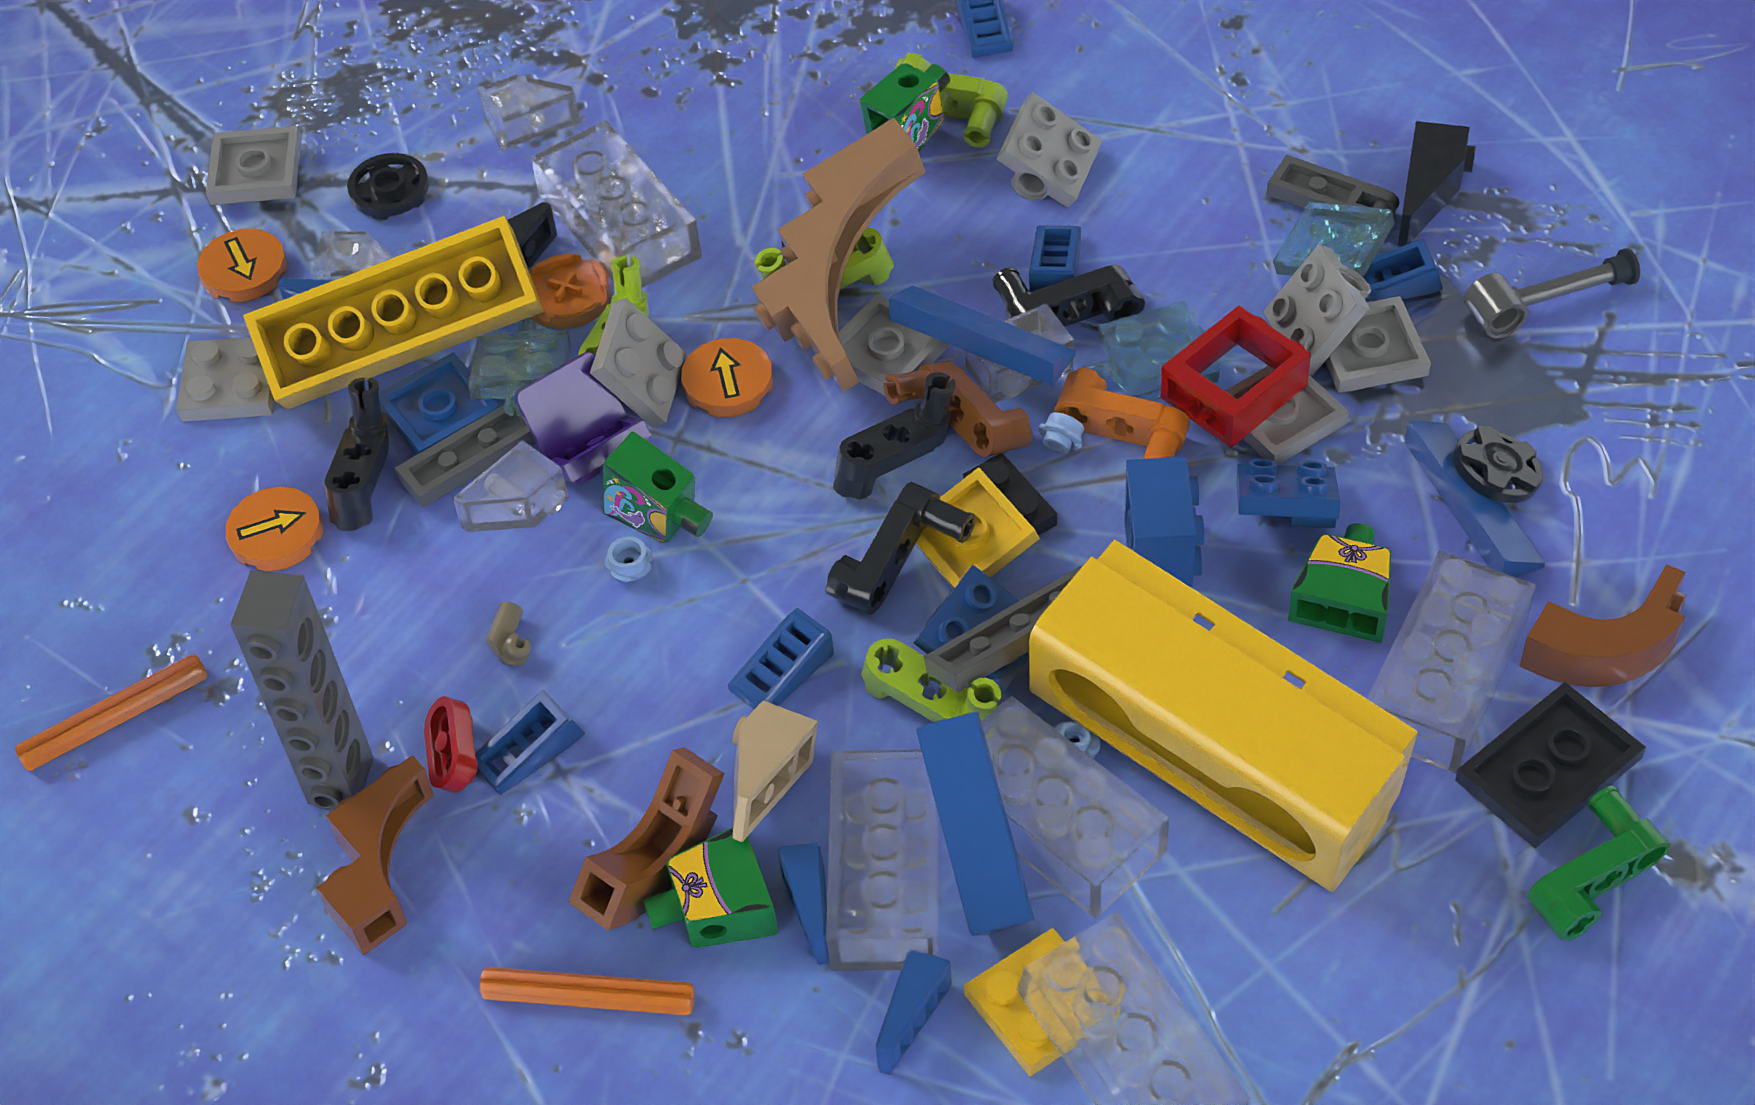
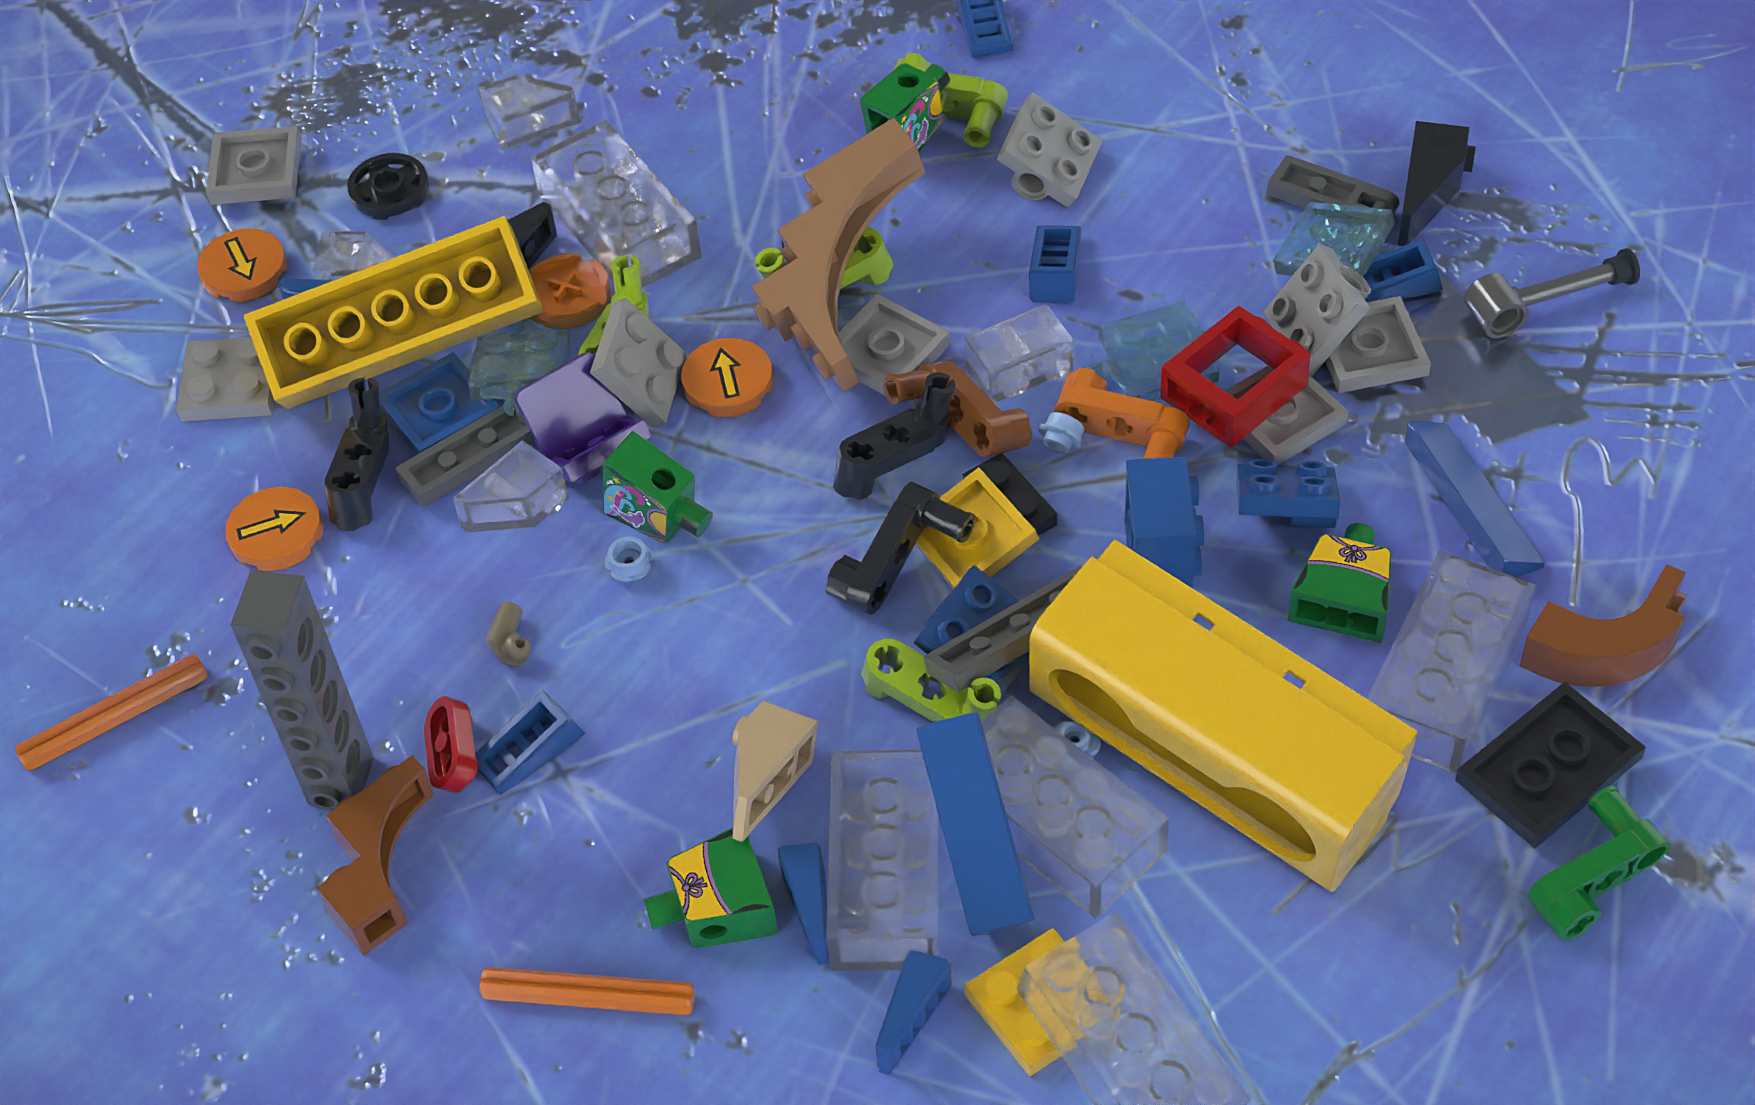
(678, 818): dark orange arch -> none
(799, 636): blue slope -> none
(980, 334): blue slope -> none
(1075, 299): black beam -> none
(1500, 462): black wheel -> none

